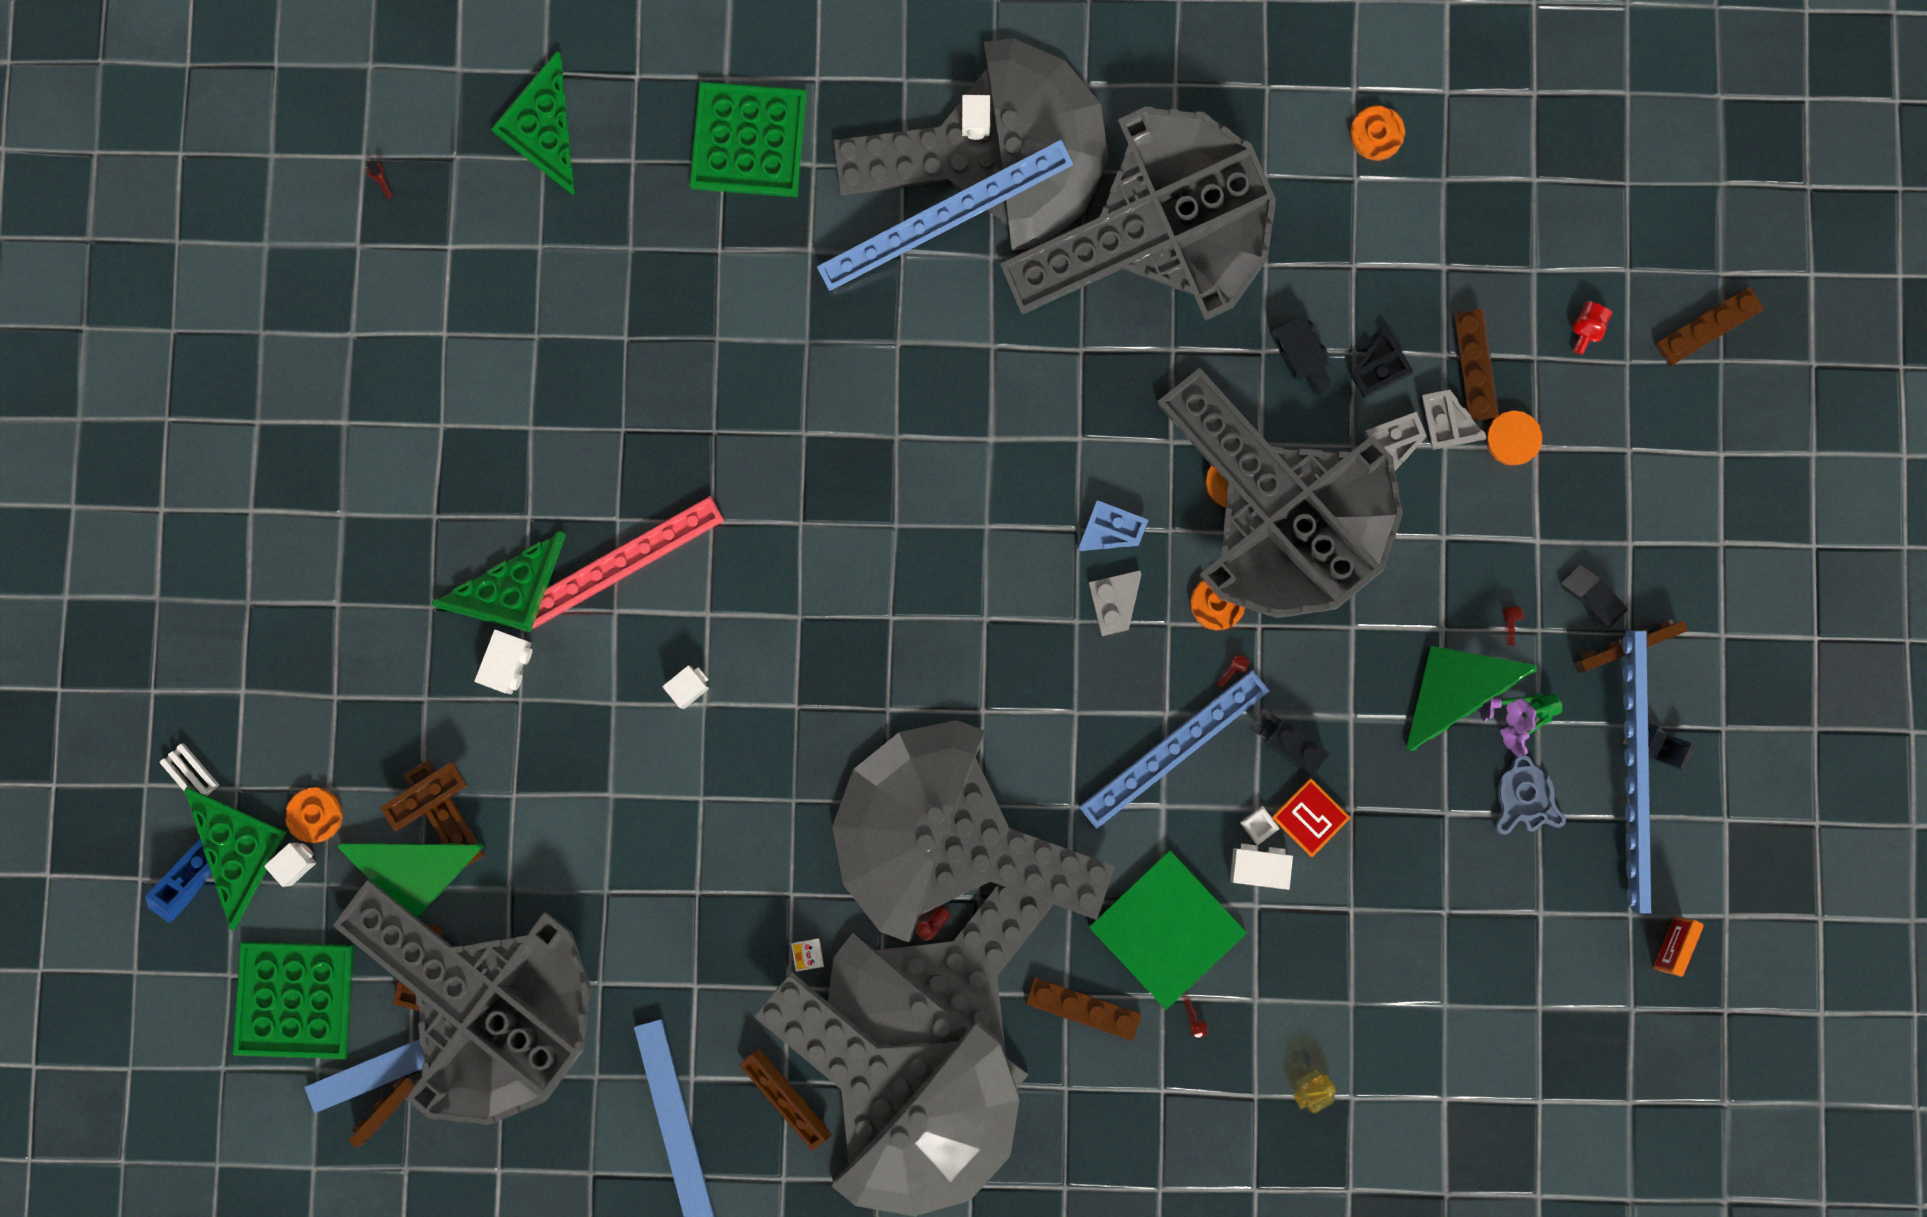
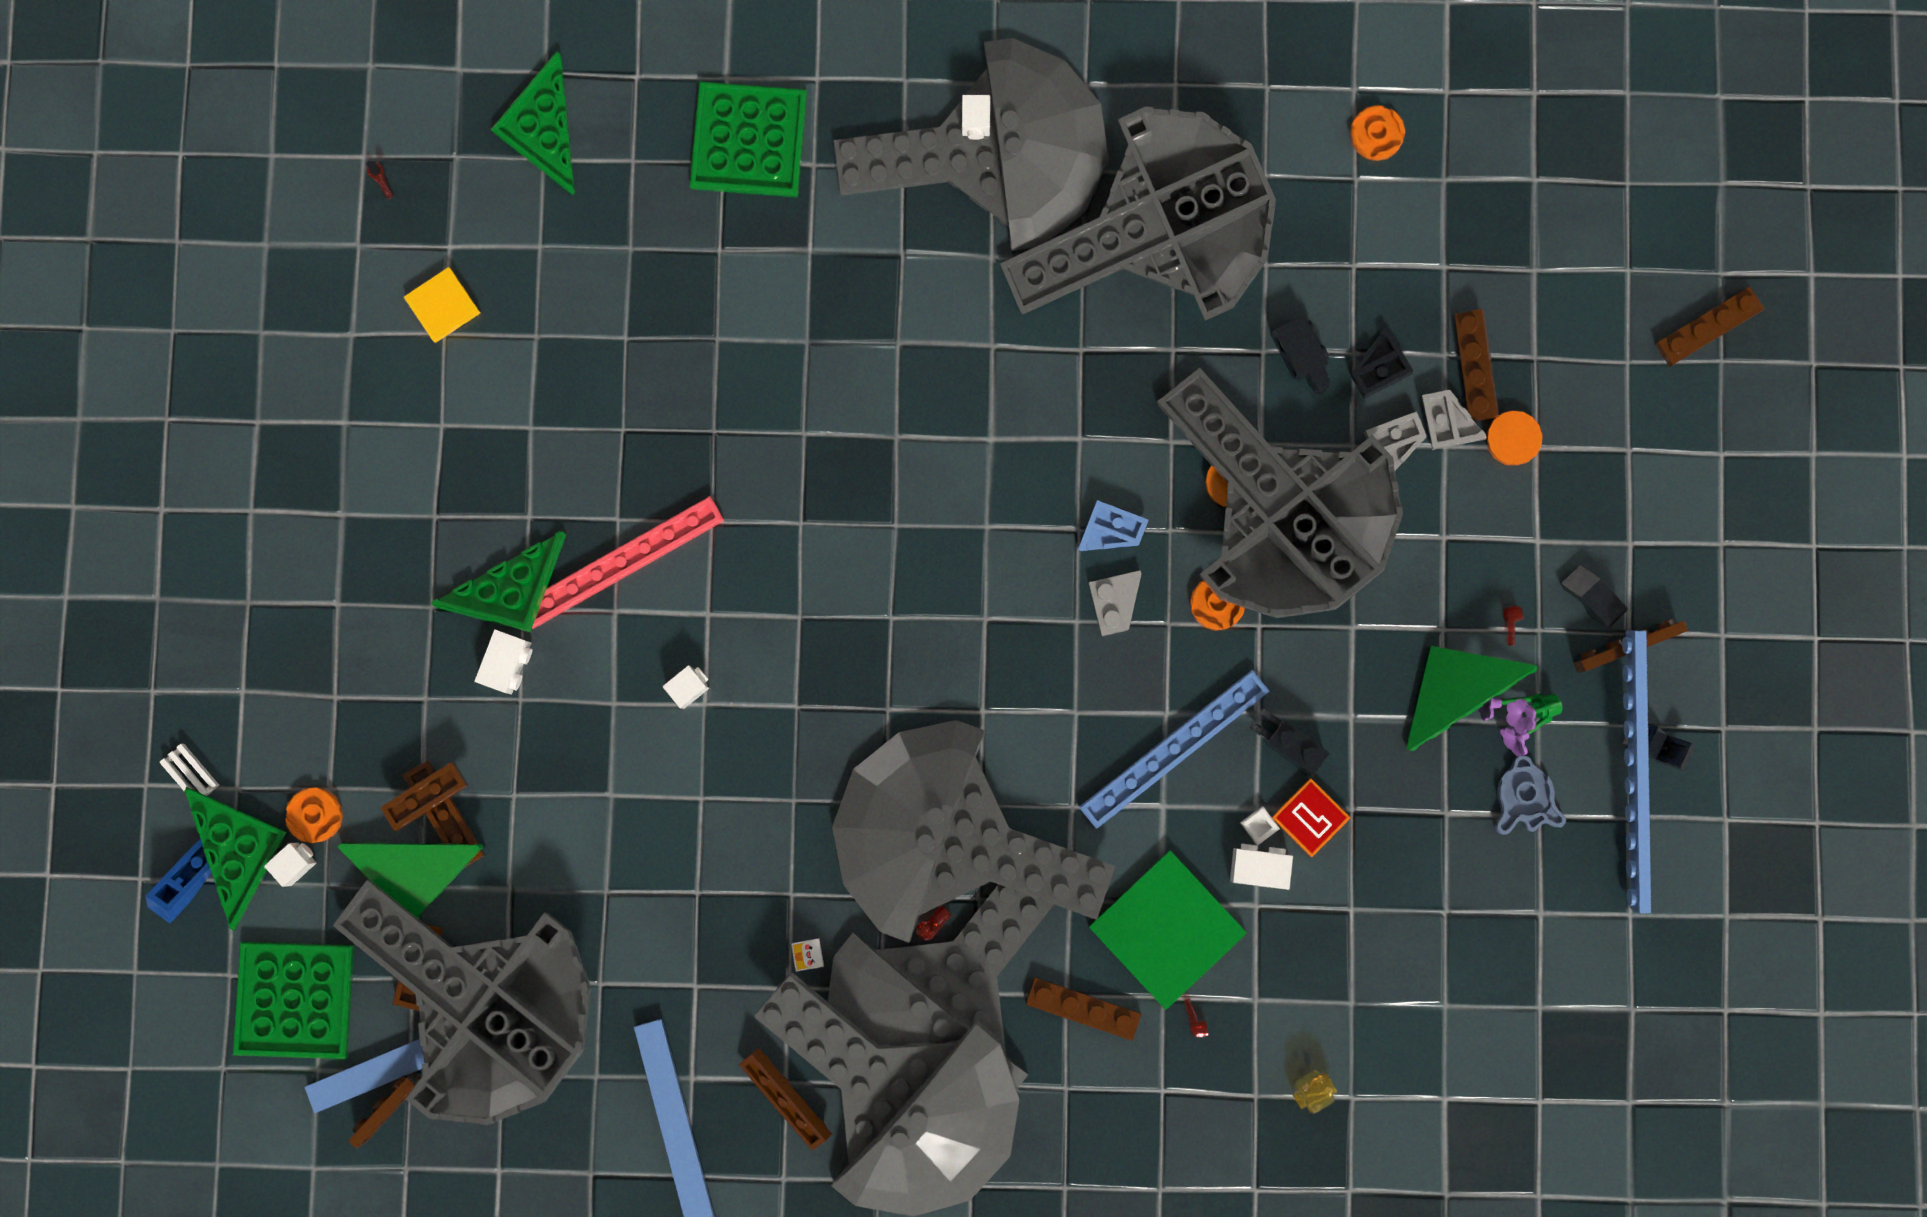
(442, 305): none -> yellow tile
(945, 215): medium blue plate -> none
(1238, 663): clear red hand -> none
(1590, 325): red piece -> none
(1678, 946): tile -> none

